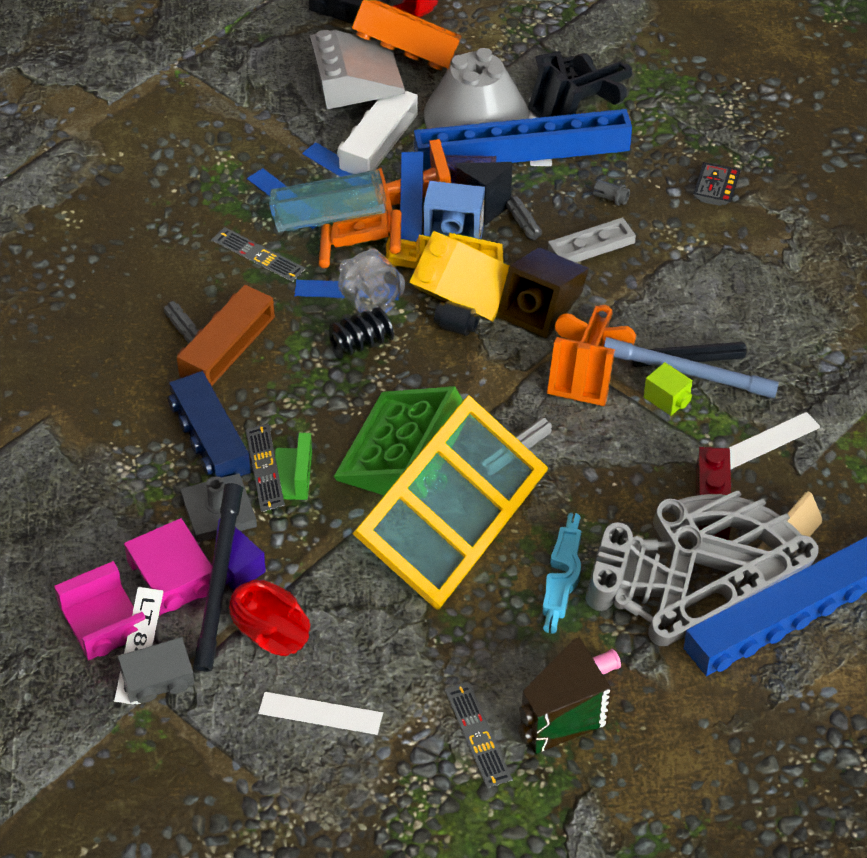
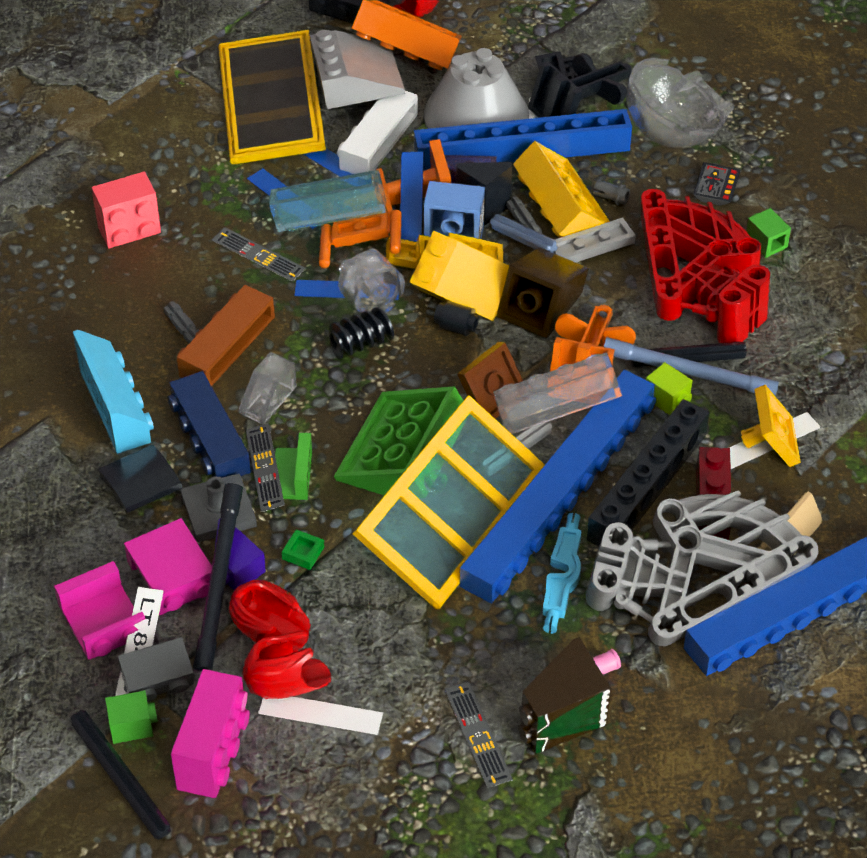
(113, 392): none -> medium azure slope
(120, 775): none -> black axle
(126, 209): none -> coral brick
(130, 716): none -> bright green brick
(140, 478): none -> black slope
(210, 734): none -> dark pink brick
(268, 388): none -> clear slope
(270, 97): none -> clear smoke door
(279, 672): none -> red hair
(303, 549): none -> green plate
(489, 374): none -> reddish brown tile
(522, 233): none -> sand blue axle
(555, 489): none -> blue brick
(557, 393): none -> clear brick
(558, 191): none -> yellow slope
(650, 470): none -> black brick
(674, 106): none -> clear windscreen
(721, 270): none -> red beam
(769, 231): none -> bright green brick
(775, 427): none -> yellow tile

